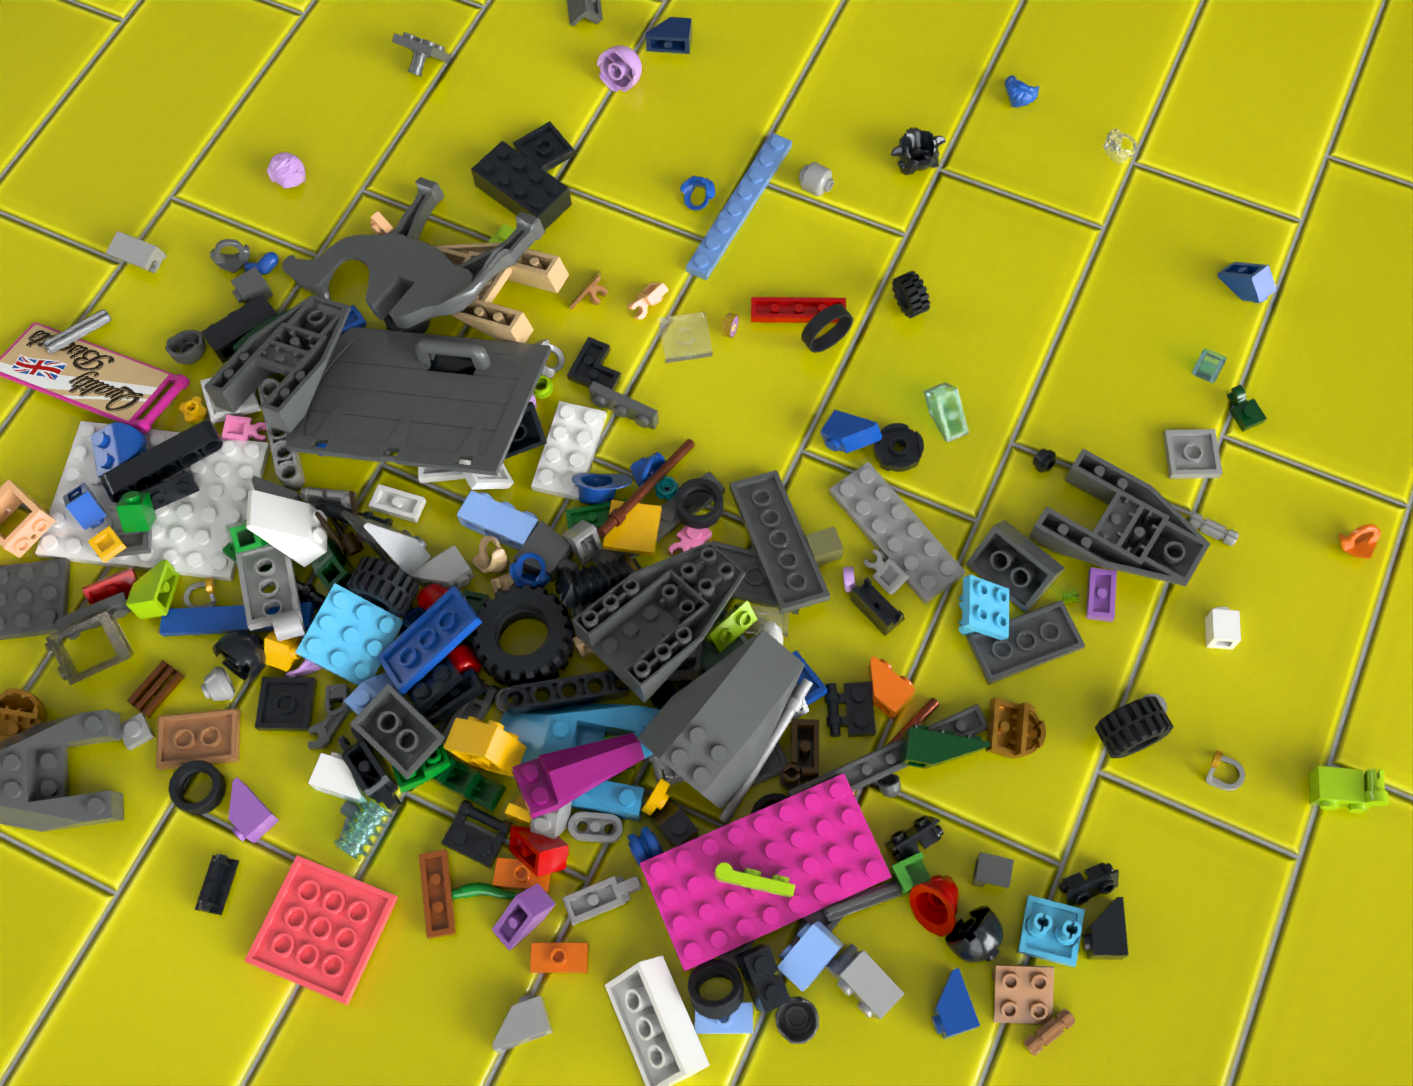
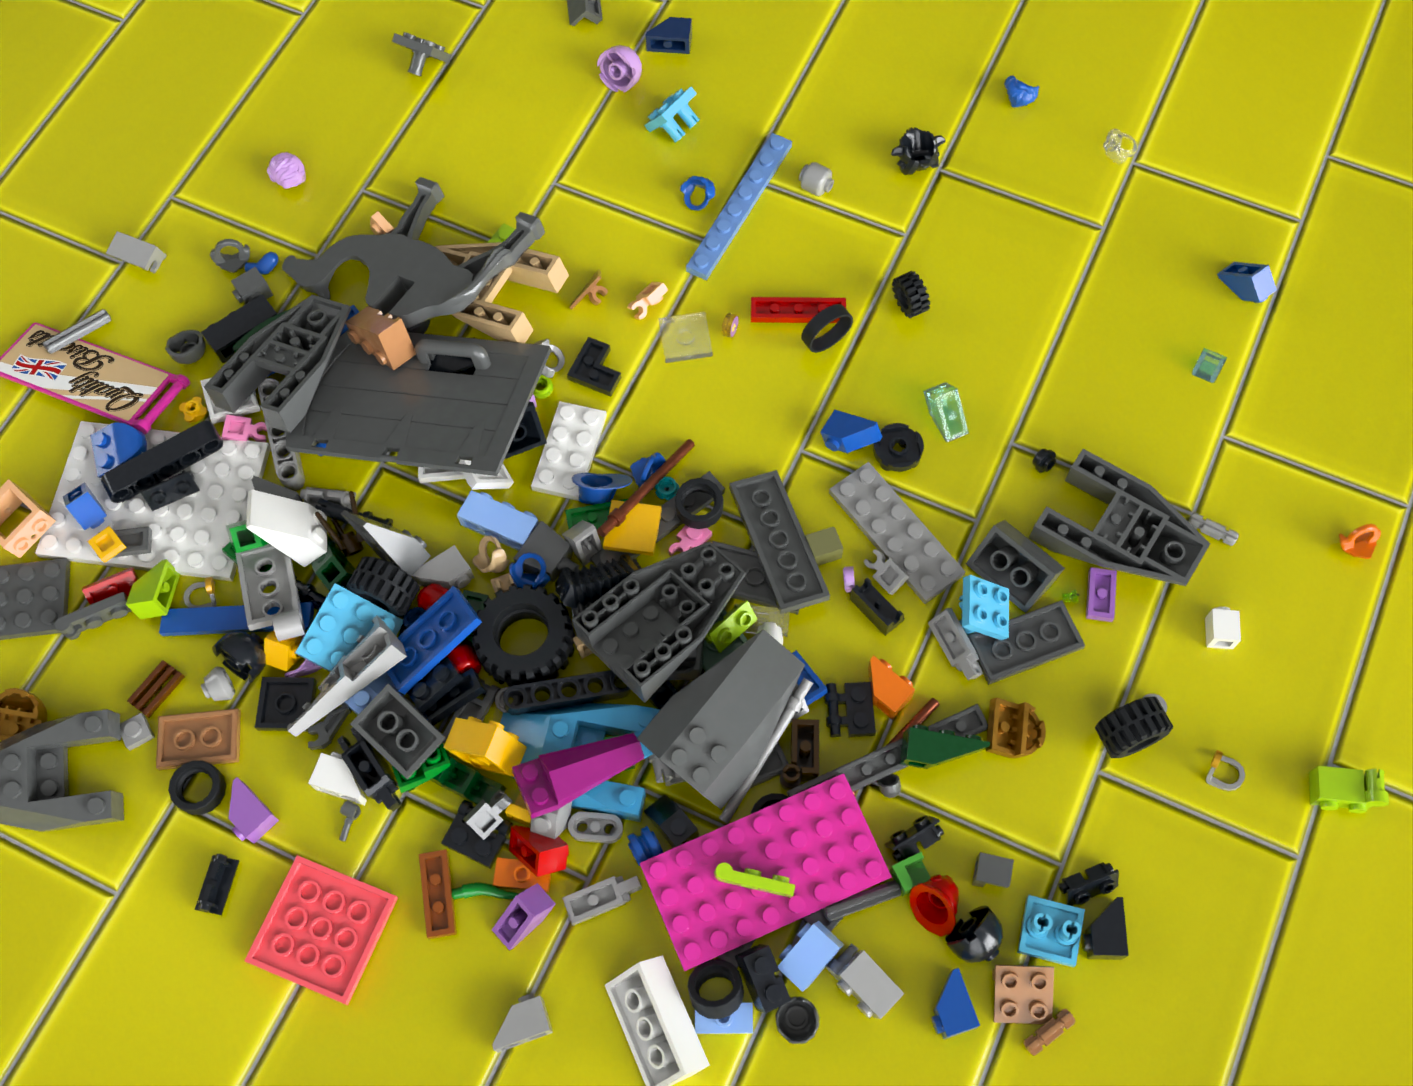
(113, 631): clear smoke window -> none
(136, 512): green brick -> none
(362, 829): clear light blue piece -> none
(365, 663): none -> light grey wedge
(381, 336): none -> medium nougat wedge
(397, 503): white plate -> none
(485, 816): none -> plate
(521, 185): black brick -> none
(545, 147): black plate -> none
(559, 958): orange plate -> none
(623, 406): dark grey plate -> none
(656, 798): yellow plate -> none
(664, 115): none -> medium azure plate
(955, 643): none -> light grey hinge
(1192, 454): light grey tile -> none
(1246, 413): dark green plate -> none

